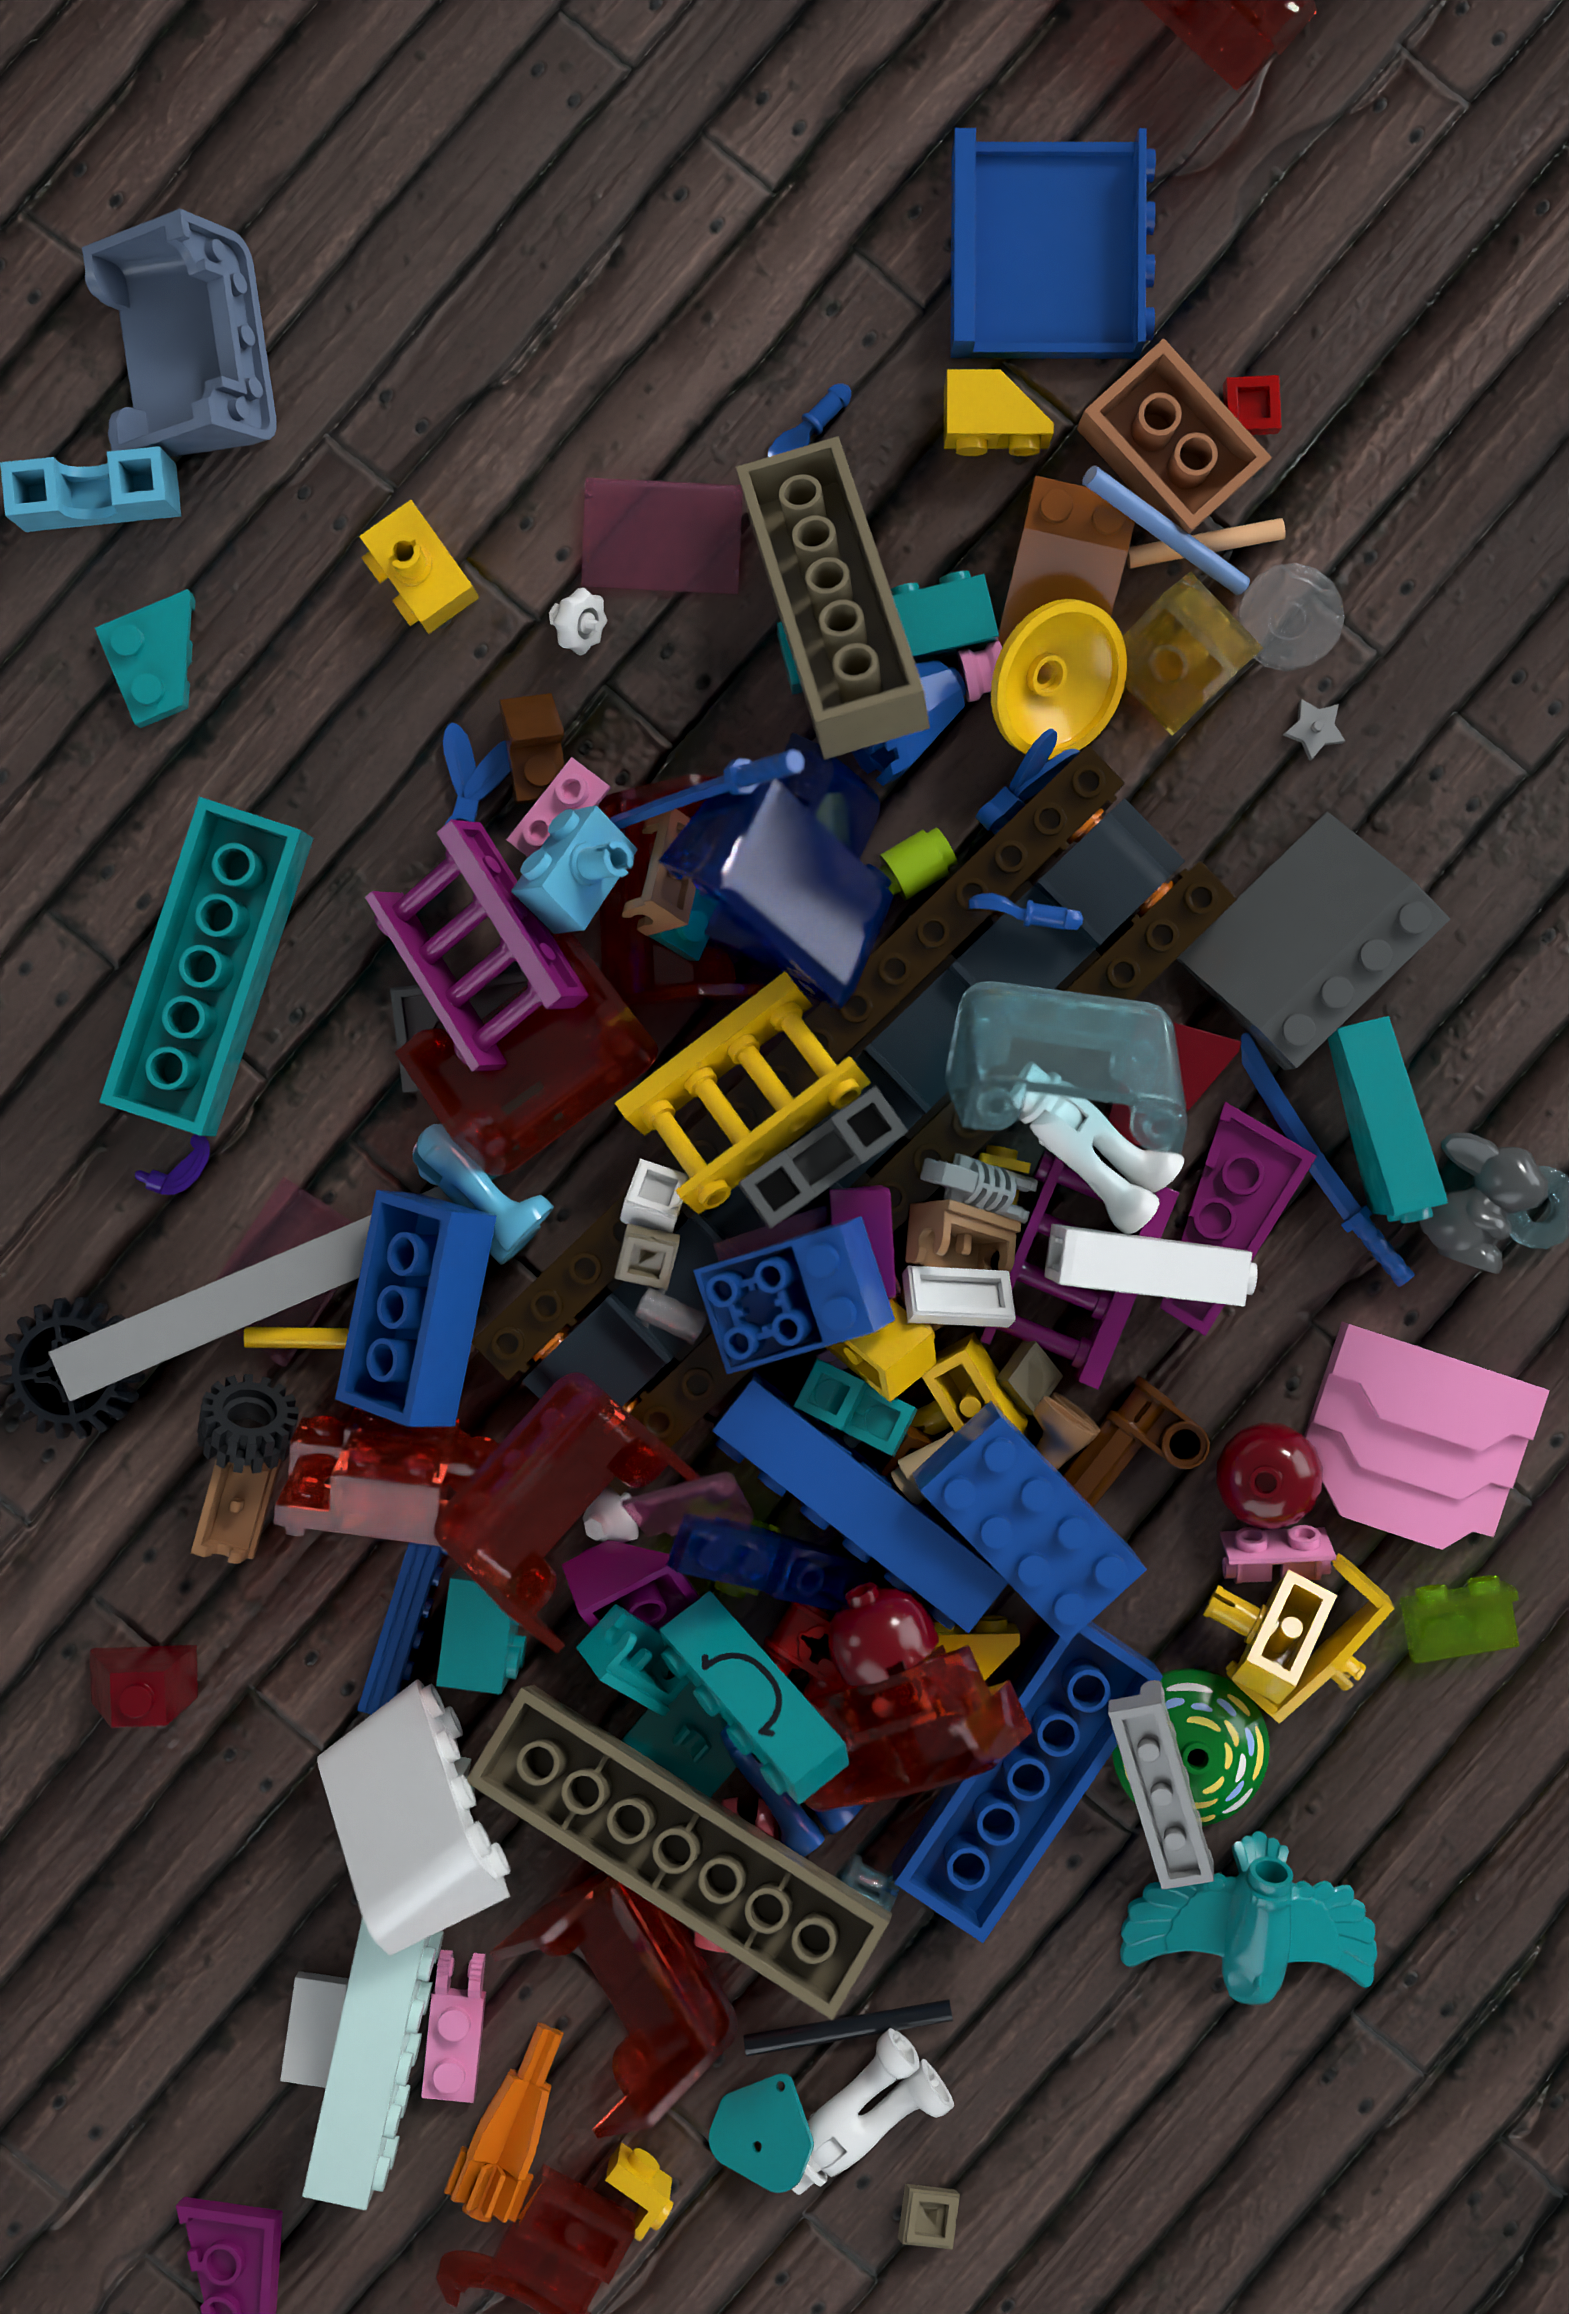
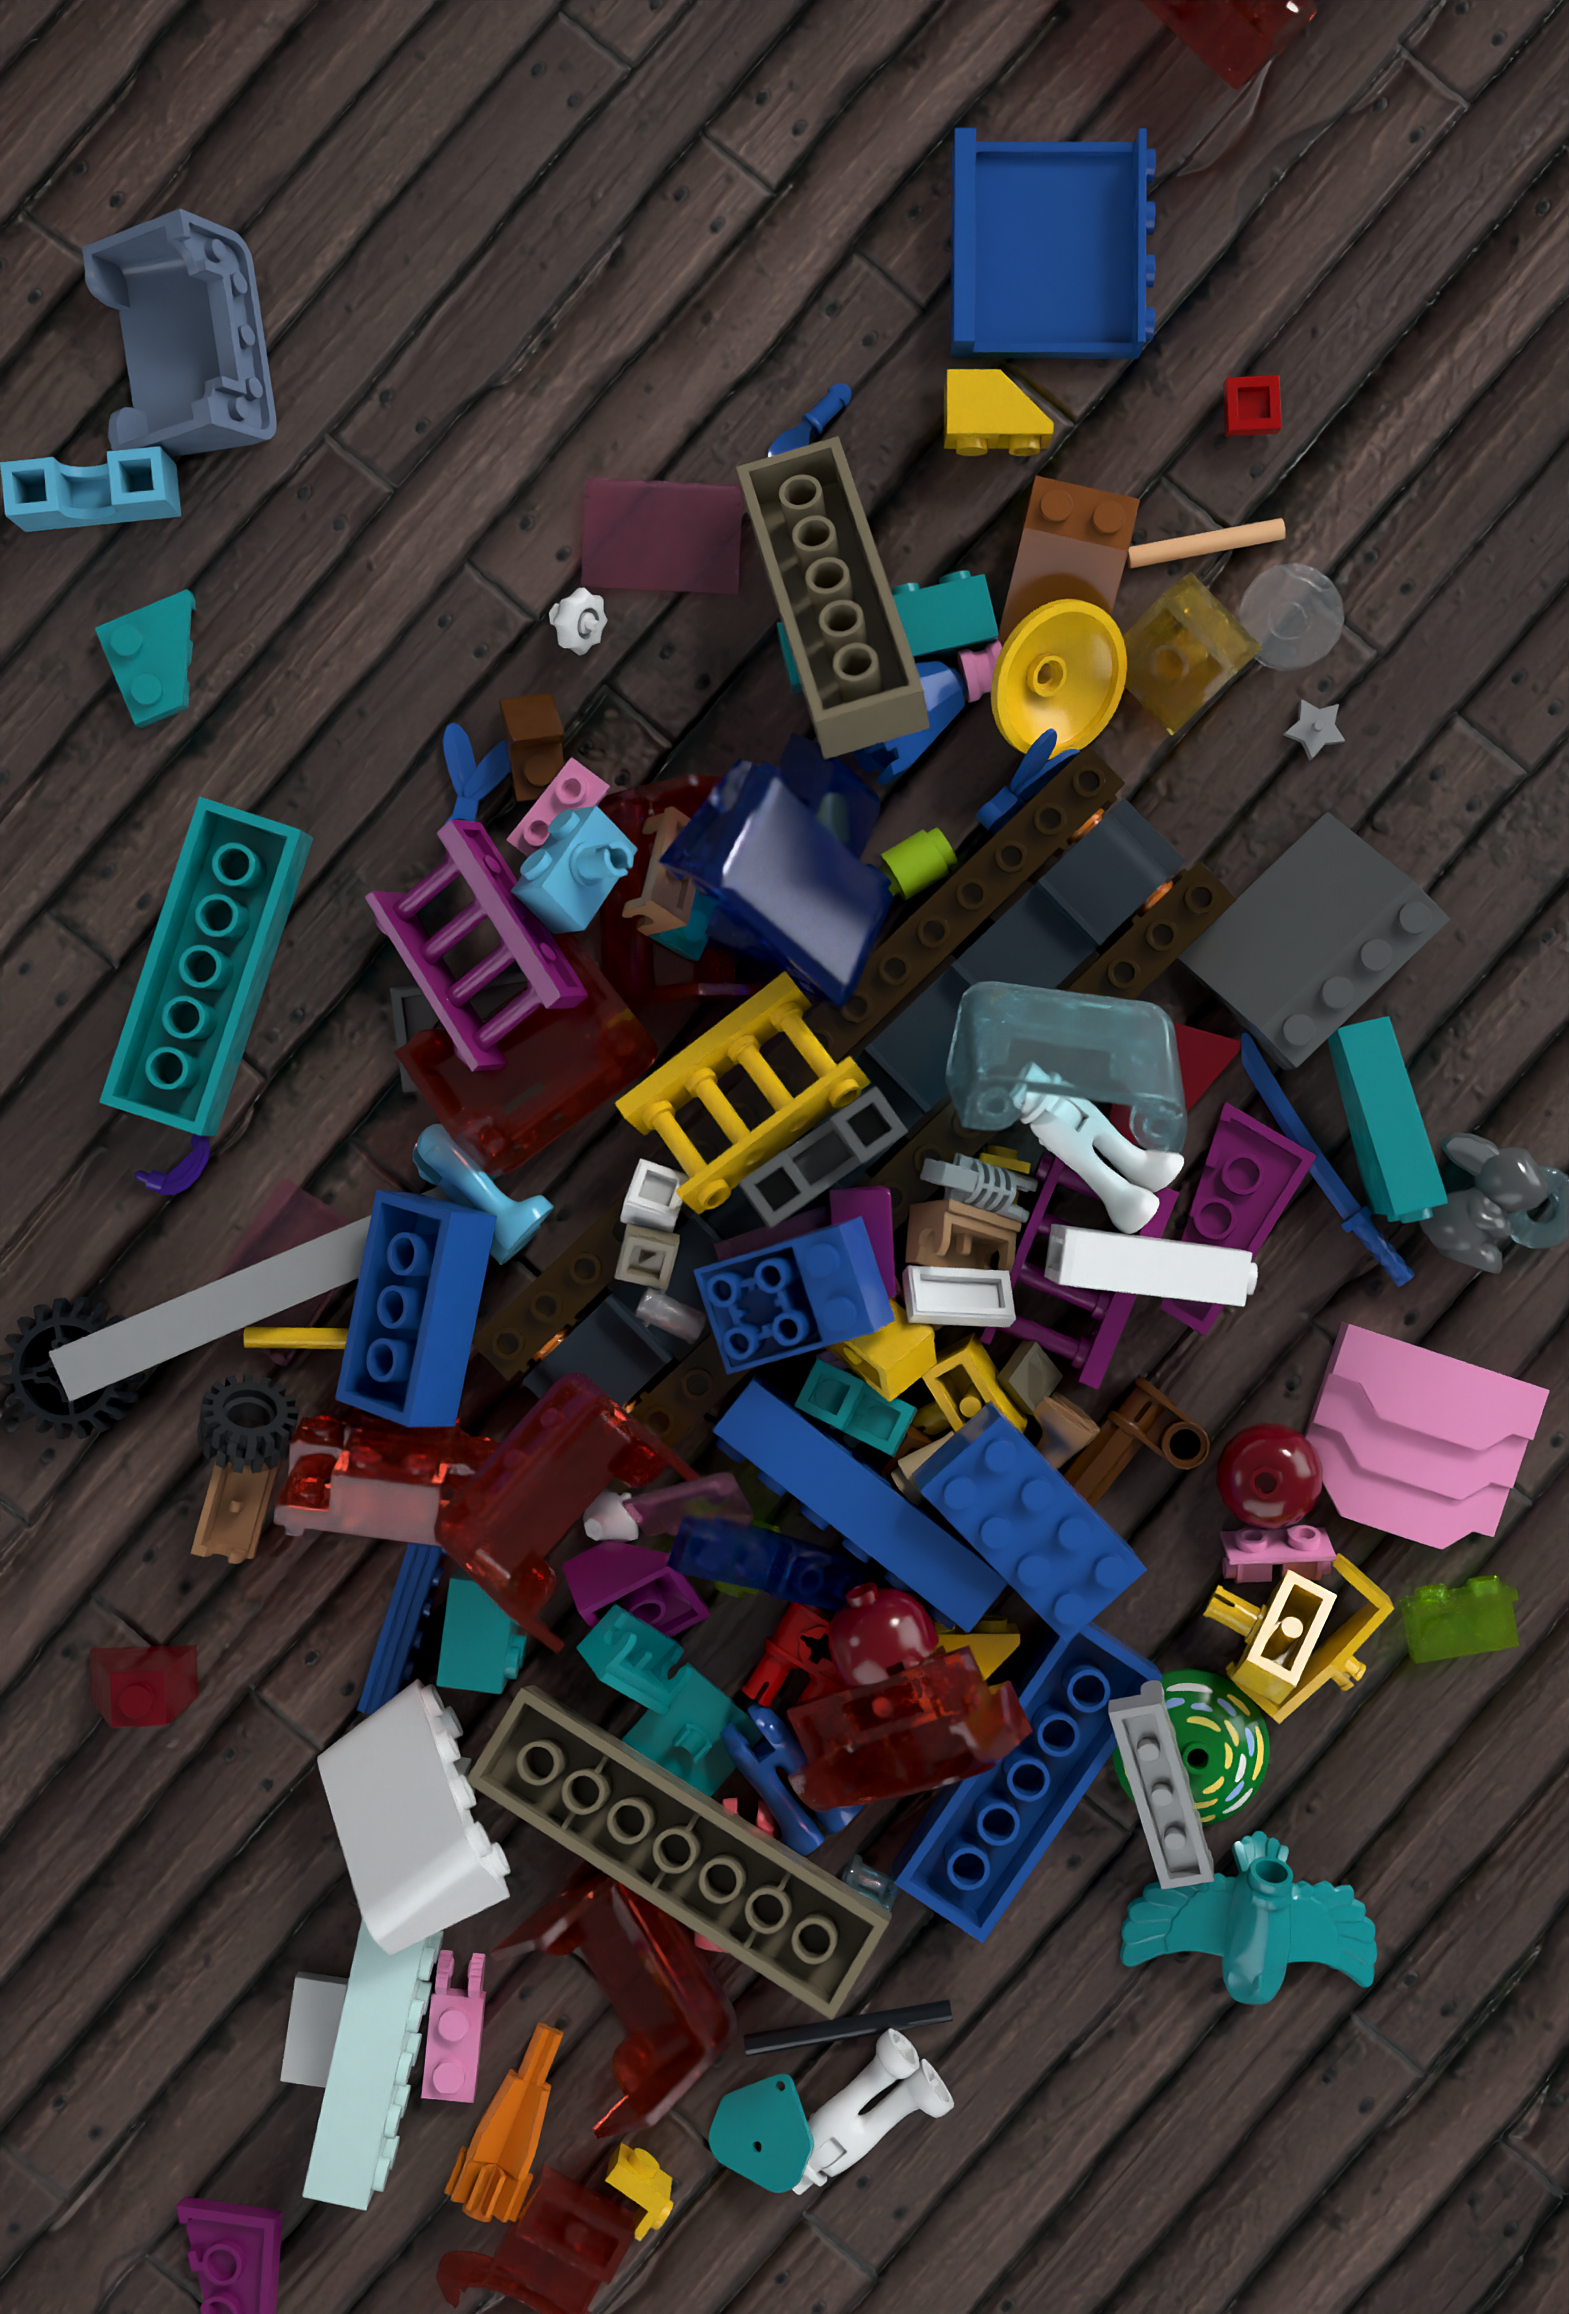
(418, 566): yellow brick -> none
(739, 777): blue sword -> none
(754, 1698): teal brick -> none
(928, 2216): dark tan tile -> none
(1033, 914): blue piece -> none
(1165, 530): medium blue bar -> none
(1172, 438): nougat brick -> none

